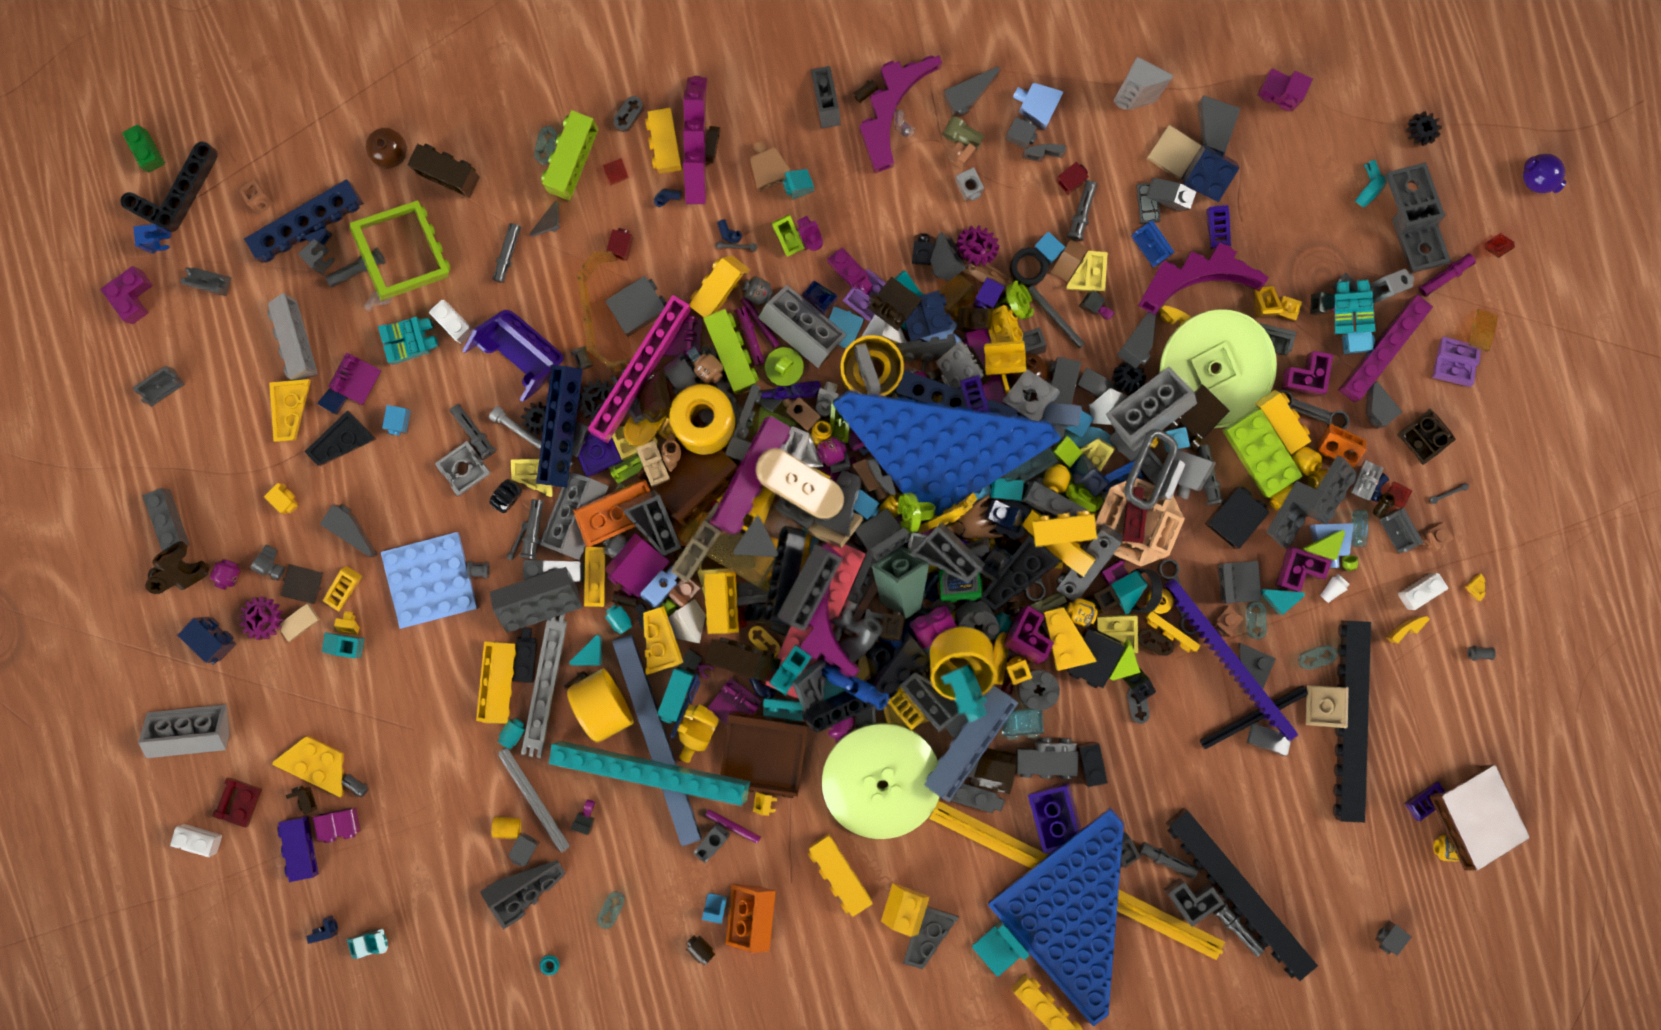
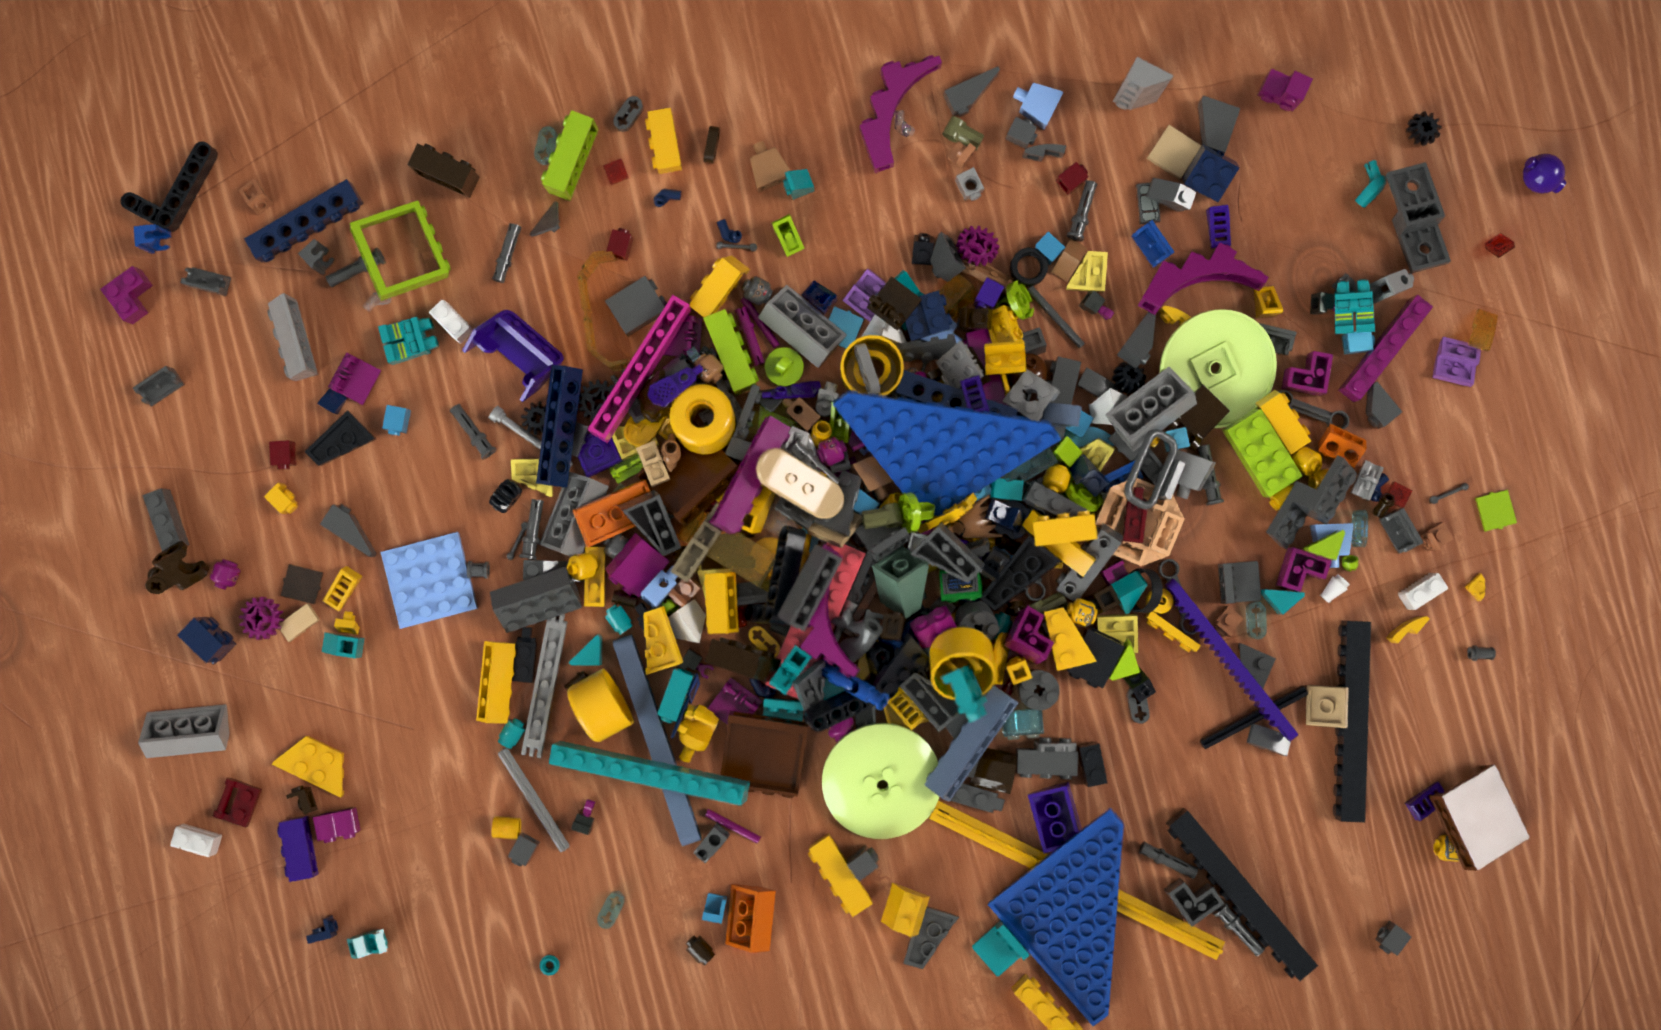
(143, 148): green brick -> none
(265, 564): dark grey piece -> none
(282, 454): none -> dark red brick
(287, 407): yellow wing -> none
(321, 236): dark blue slope -> none
(355, 785): dark grey pin -> none
(386, 148): reddish brown cylinder -> none
(476, 471): light grey brick -> none
(514, 894): dark grey wedge -> none
(582, 358): dark grey bush -> none
(582, 566): none -> yellow head
(675, 383): none -> dark purple piece
(694, 140): magenta arch -> none
(756, 541): dark grey piece -> none
(762, 804): yellow tile -> none
(806, 455): none -> dark grey pin
(810, 234): magenta hips -> none
(826, 97): dark grey slope -> none
(850, 271): magenta hinge -> none
(863, 862): none -> dark grey brick
(866, 90): dark brown pin -> none
(885, 481): dark grey slope -> none
(887, 516): none -> olive piece
(931, 588): dark blue arm -> none
(1129, 851): dark grey slope -> none
(1157, 638): dark brown beam -> none
(1237, 517): black brick -> none
(1290, 308): yellow tile -> none
(1319, 661): clear light blue beam -> none
(1427, 436): dark brown slope -> none
(1454, 270): magenta pin -> none
(1496, 510): none -> lime piece

